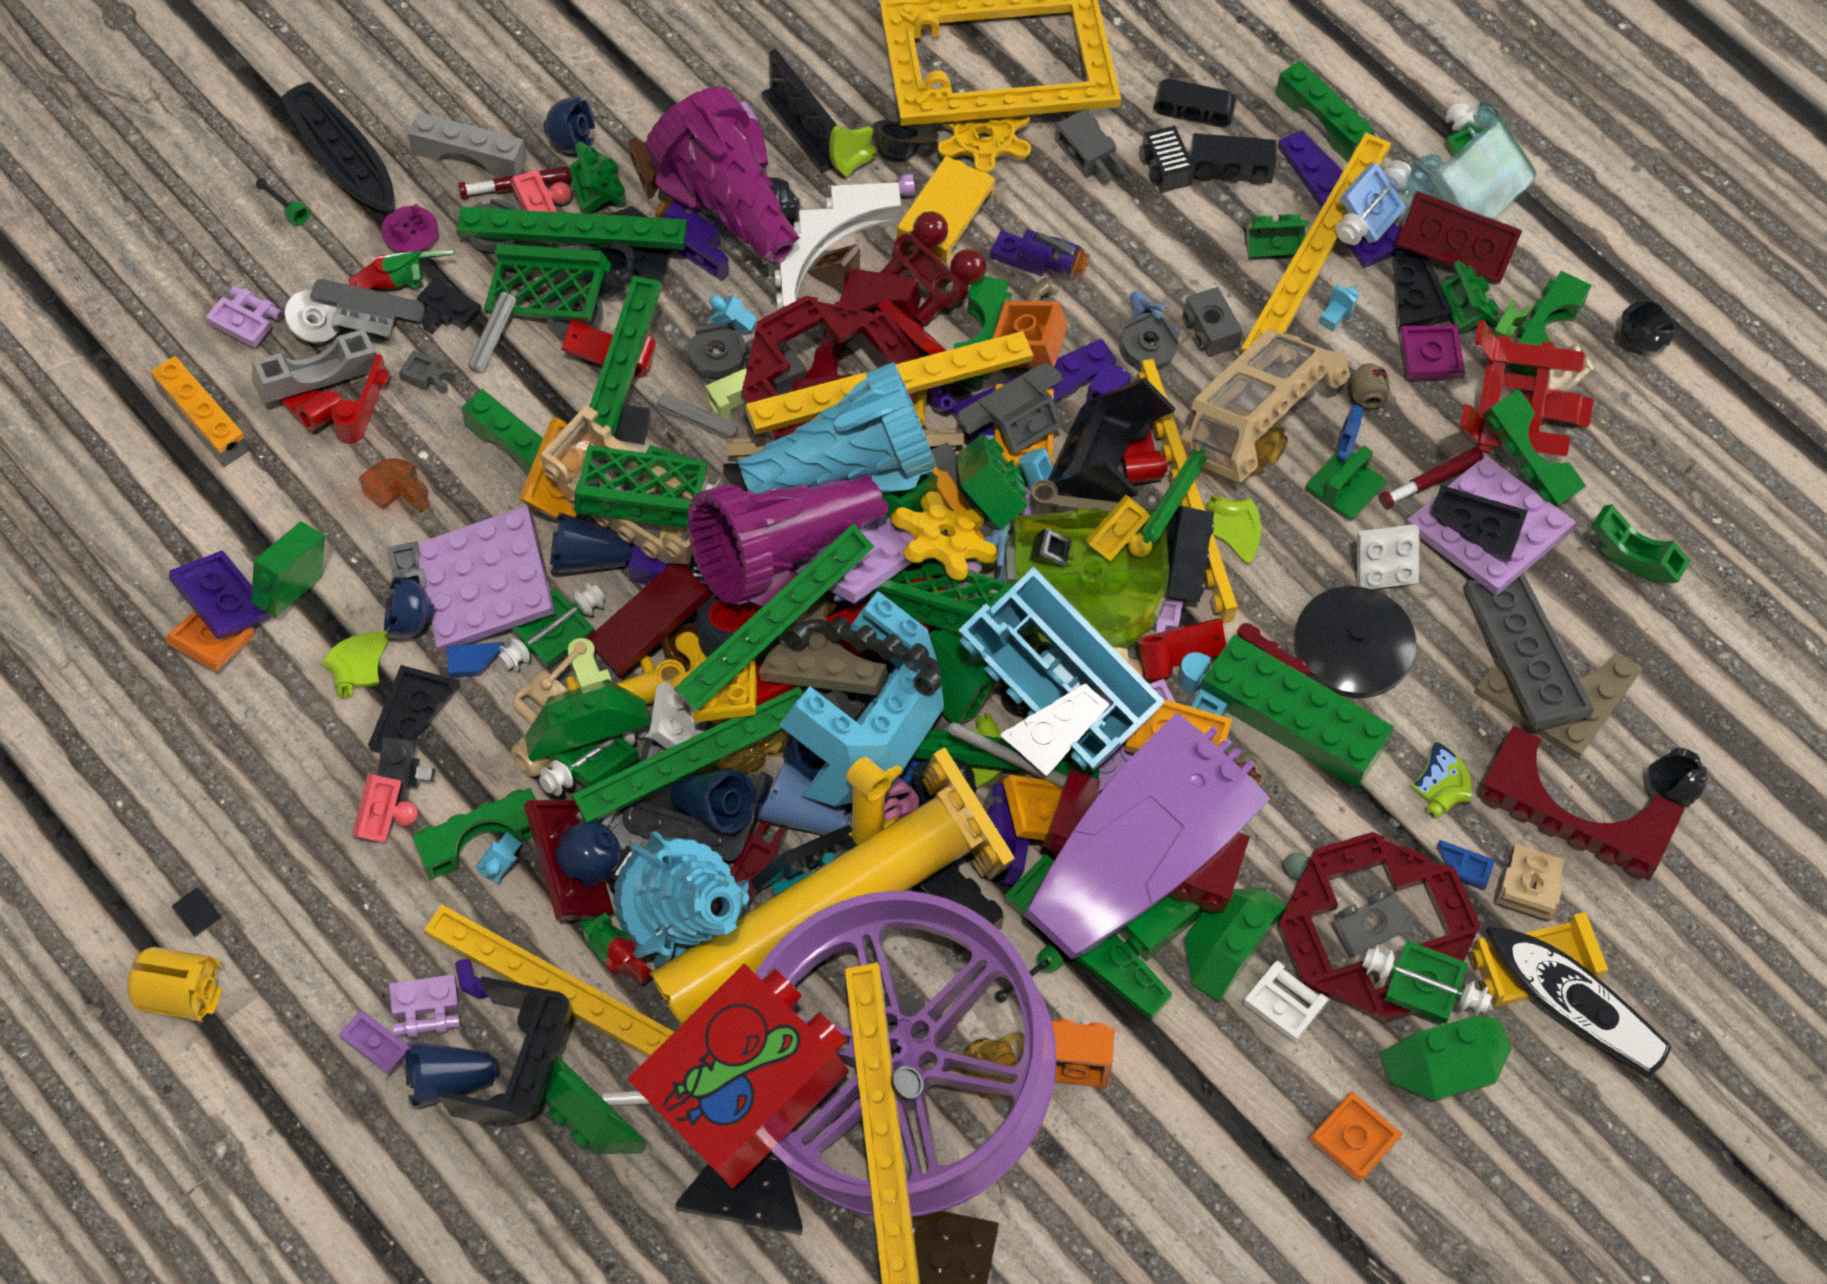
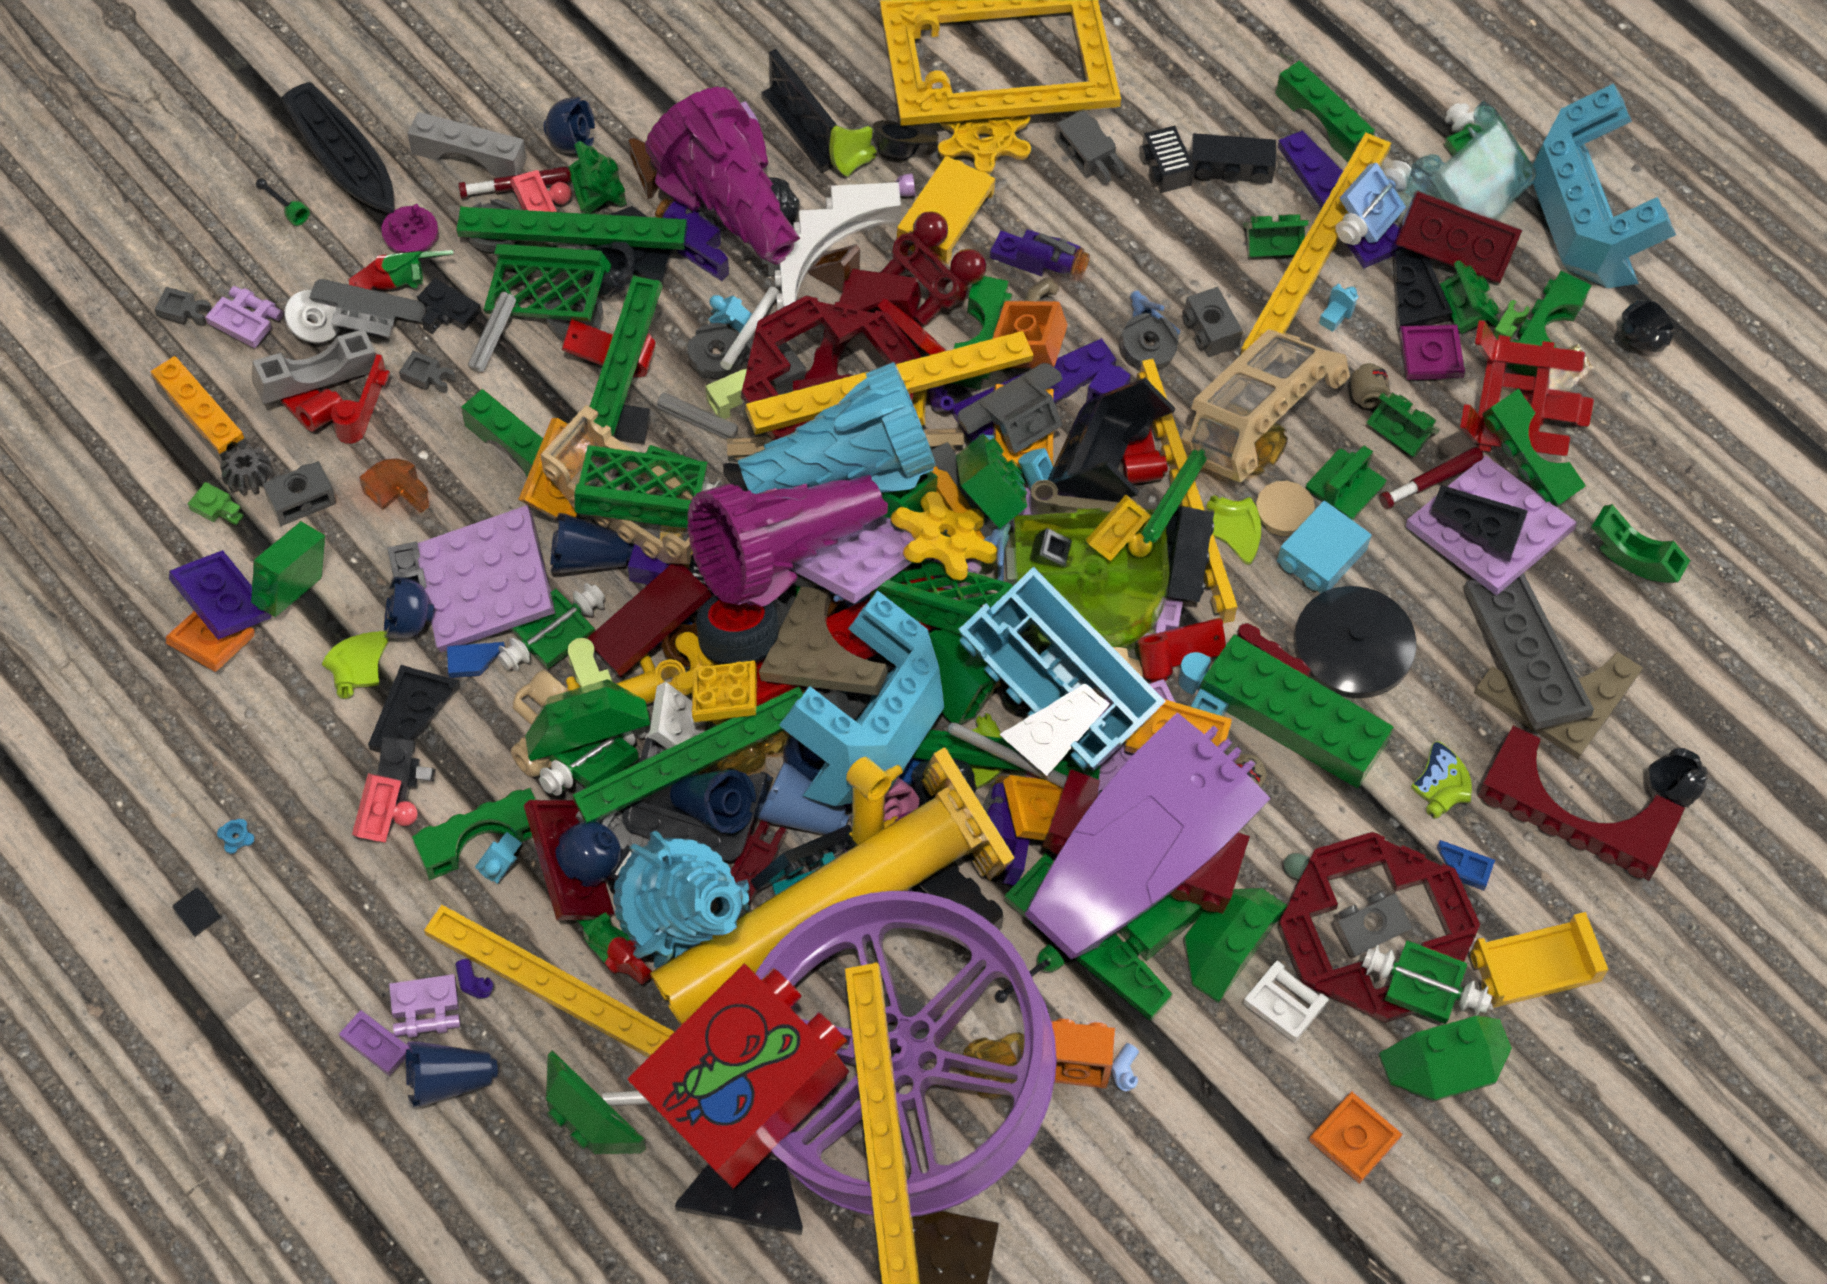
(174, 983): yellow cylinder -> none
(179, 305): none -> dark grey plate
(213, 502): none -> bright green plate
(231, 828): none -> dark azure plate
(245, 469): none -> flat silver gear
(291, 506): none -> dark grey brick
(544, 1022): black windscreen -> none
(579, 649): tan hinge -> none
(749, 328): none -> white bar
(773, 618): green plate -> none
(906, 1083): piece -> none
(925, 682): pearl dark grey bar -> none
(1121, 1068): none -> light blue arm
(1195, 103): black beam -> none
(1284, 507): none -> tan tile
(1323, 548): none -> medium azure brick
(1349, 432): blue tile -> none
(1388, 557): white plate -> none
(1402, 424): none -> green bracket
(1532, 882): tan piece -> none
(1575, 204): none -> medium azure wedge
(1580, 1000): piece -> none

